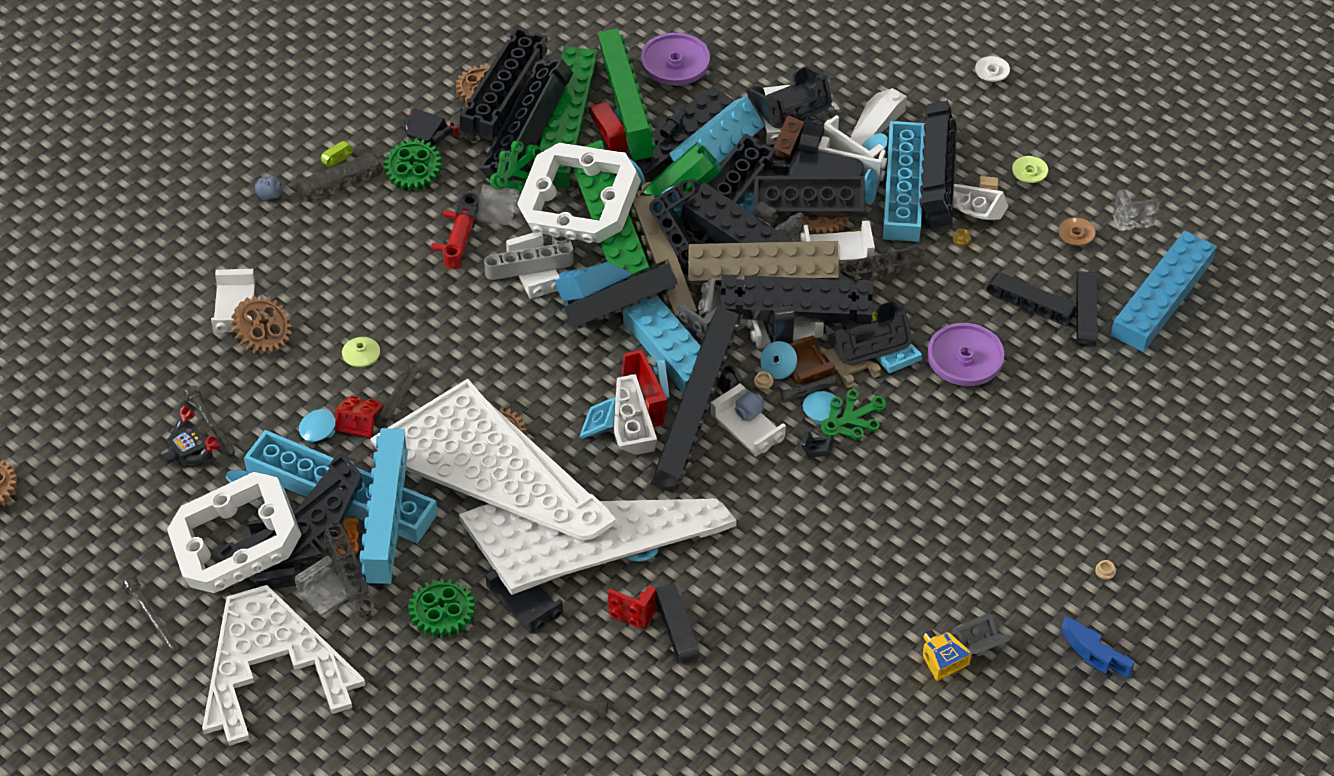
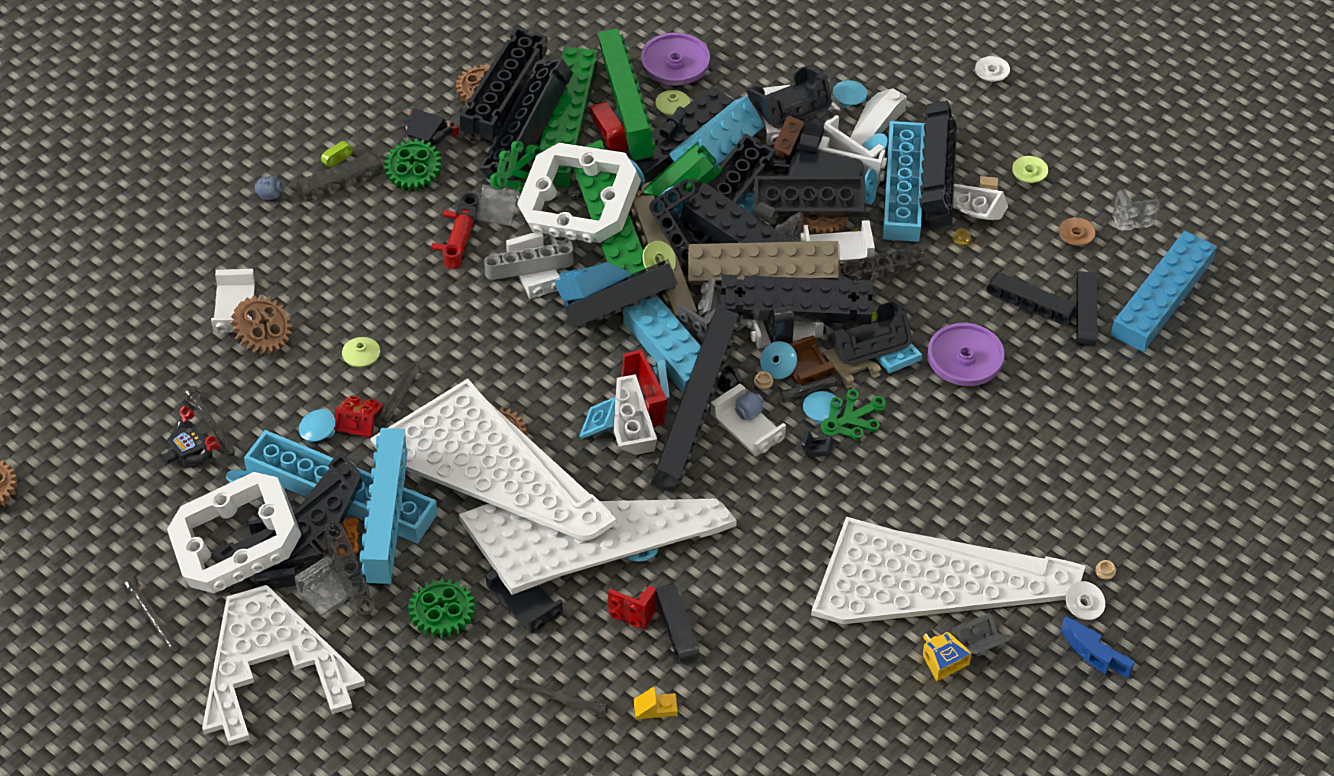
(654, 706): none -> yellow slope
(660, 251): none -> yellowish green dish
(670, 100): none -> yellowish green dish
(849, 93): none -> medium azure dish
(905, 574): none -> white wing
(1090, 595): none -> white dish

